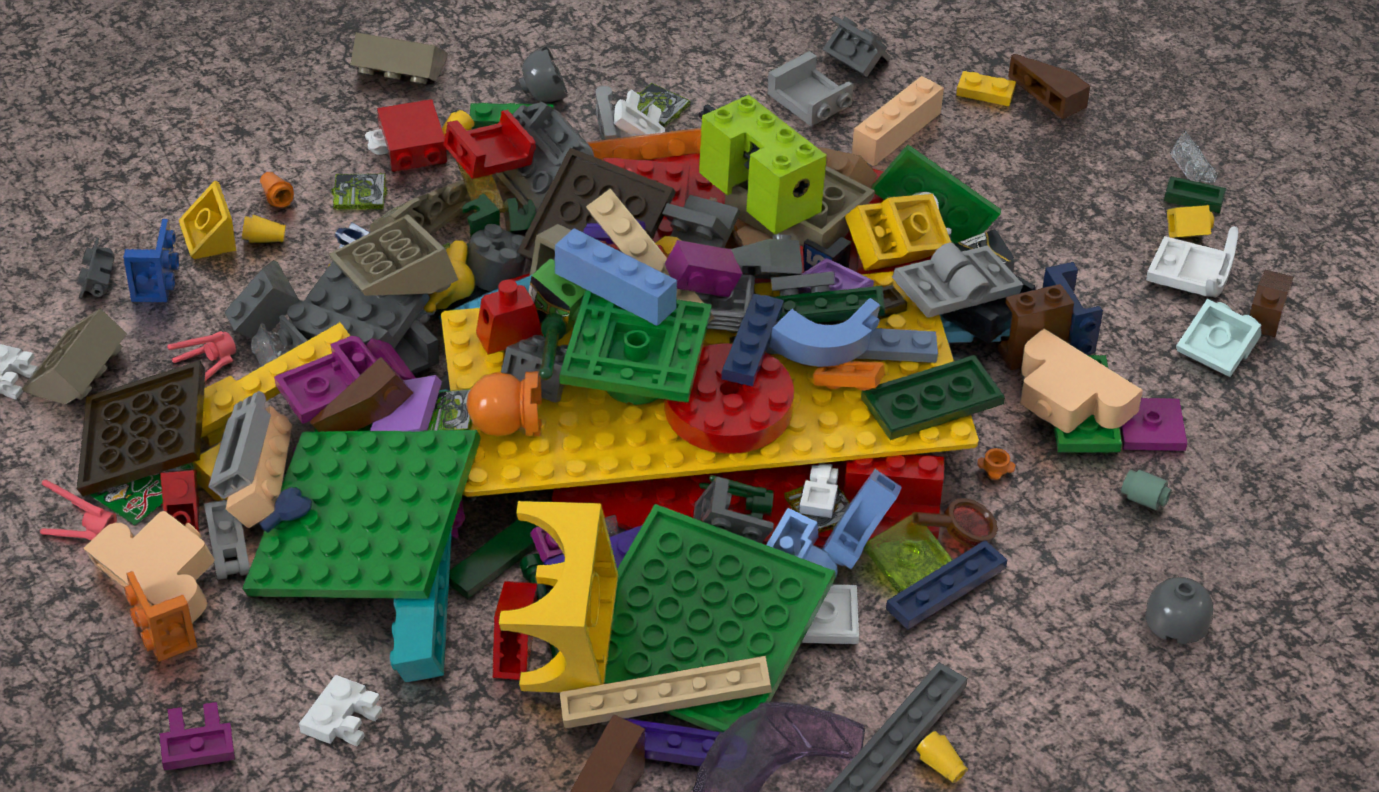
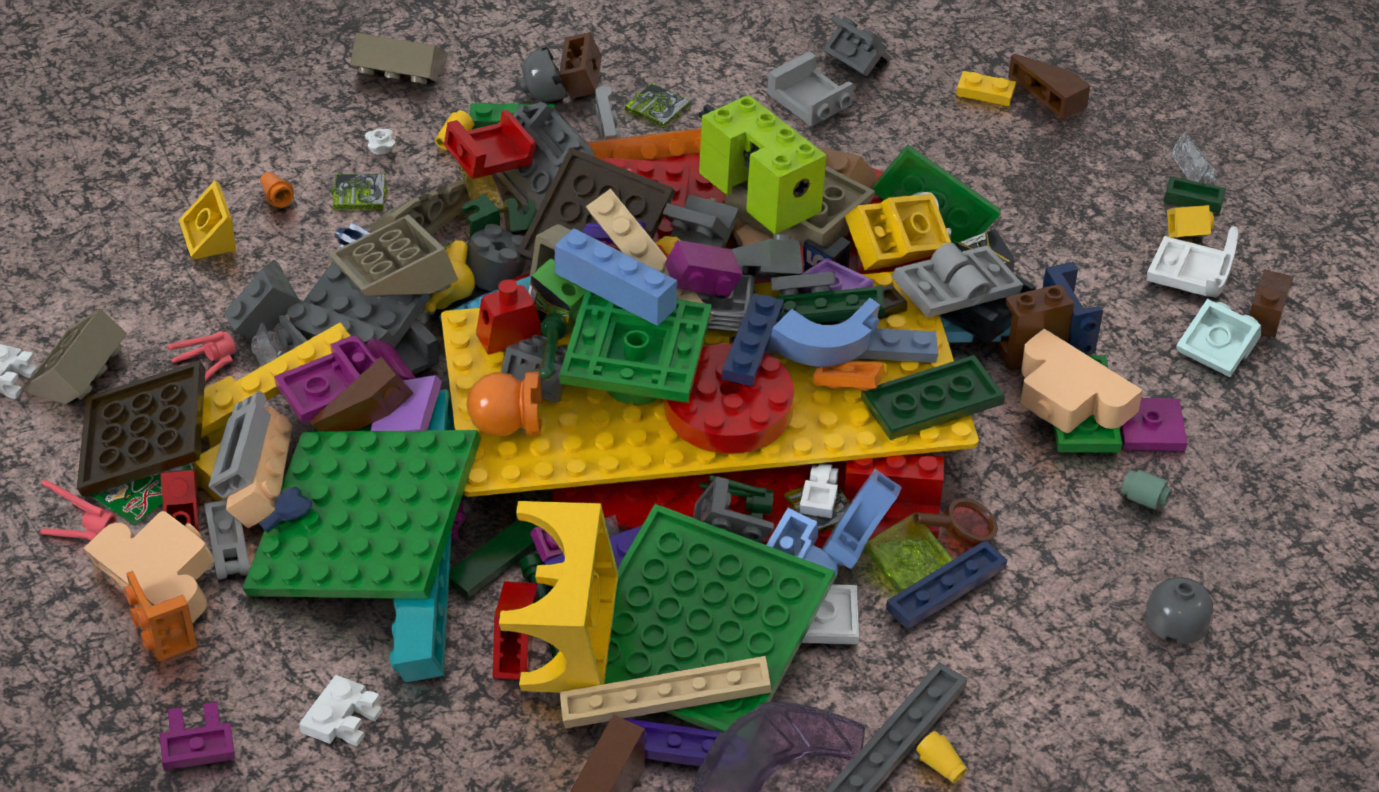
(97, 271): dark grey hinge -> none
(151, 271): blue bracket -> none
(262, 230): yellow cone -> none
(412, 135): red panel -> none
(451, 411): piece -> none
(580, 65): none -> reddish brown brick
(633, 121): white plate -> none
(897, 120): light nougat brick -> none
(996, 463): orange plate -> none

